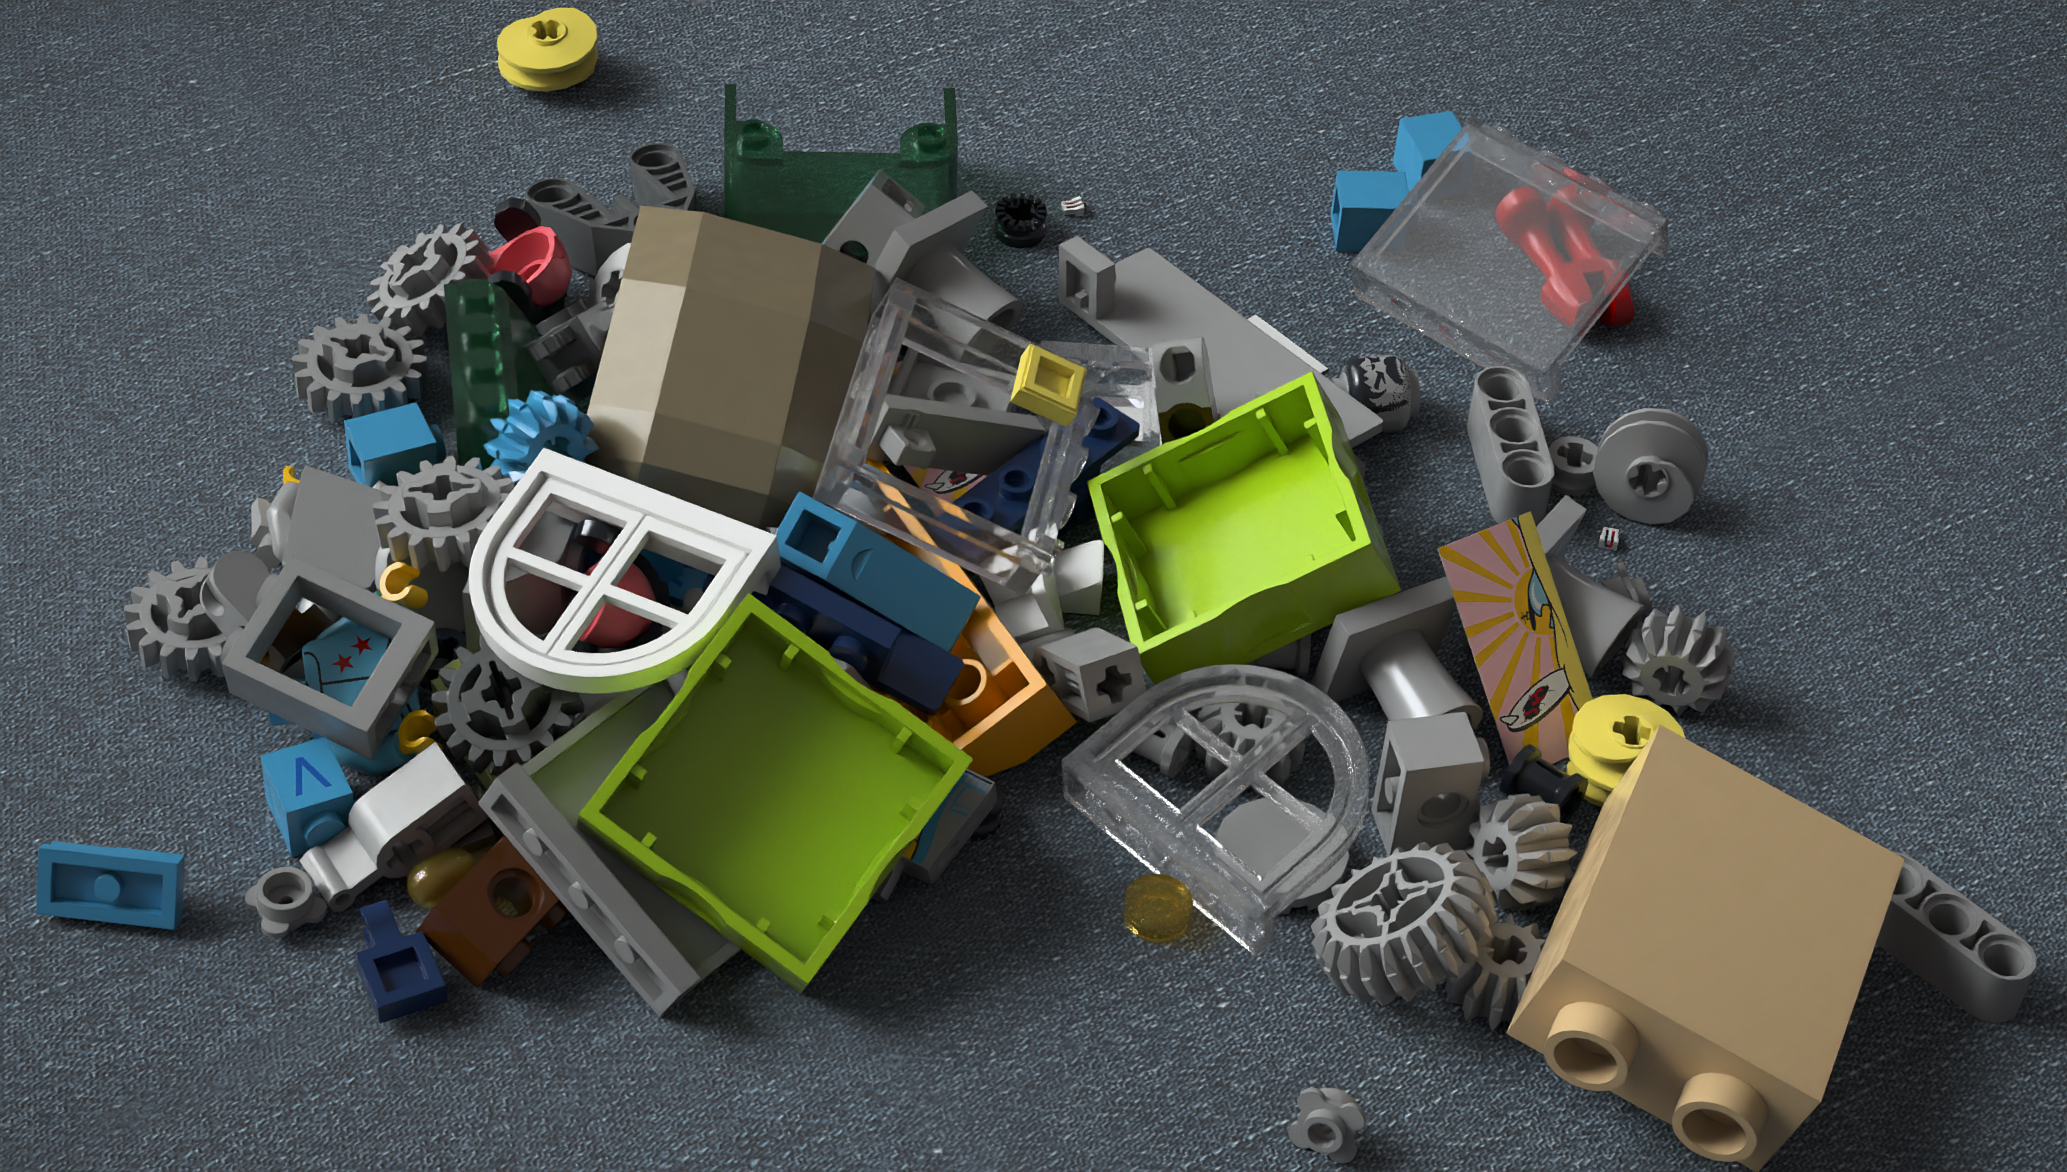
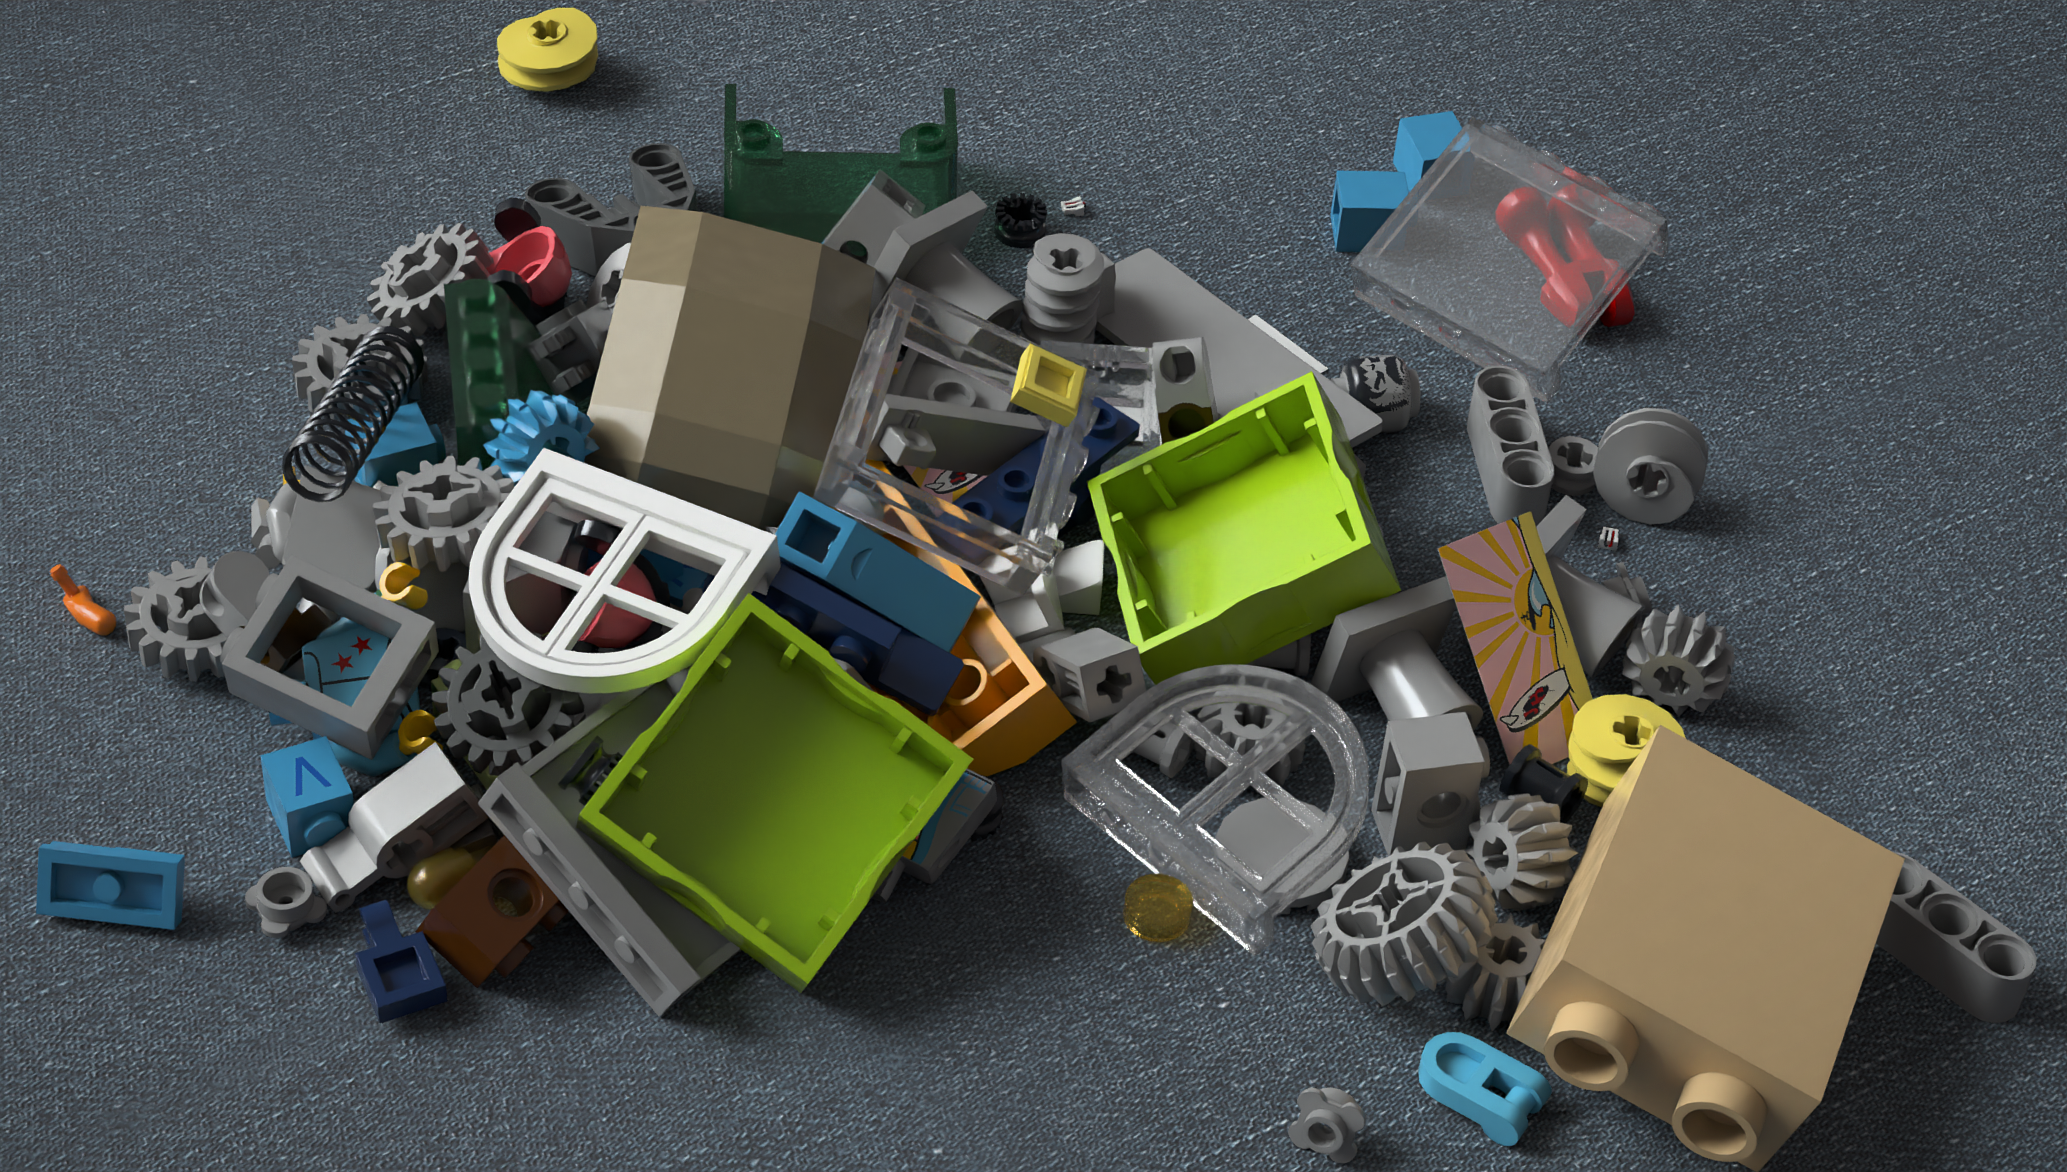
(81, 605): none -> orange piece
(308, 435): none -> black piece
(589, 770): none -> black bush
(1062, 290): none -> light grey piece
(1460, 1070): none -> medium azure plate

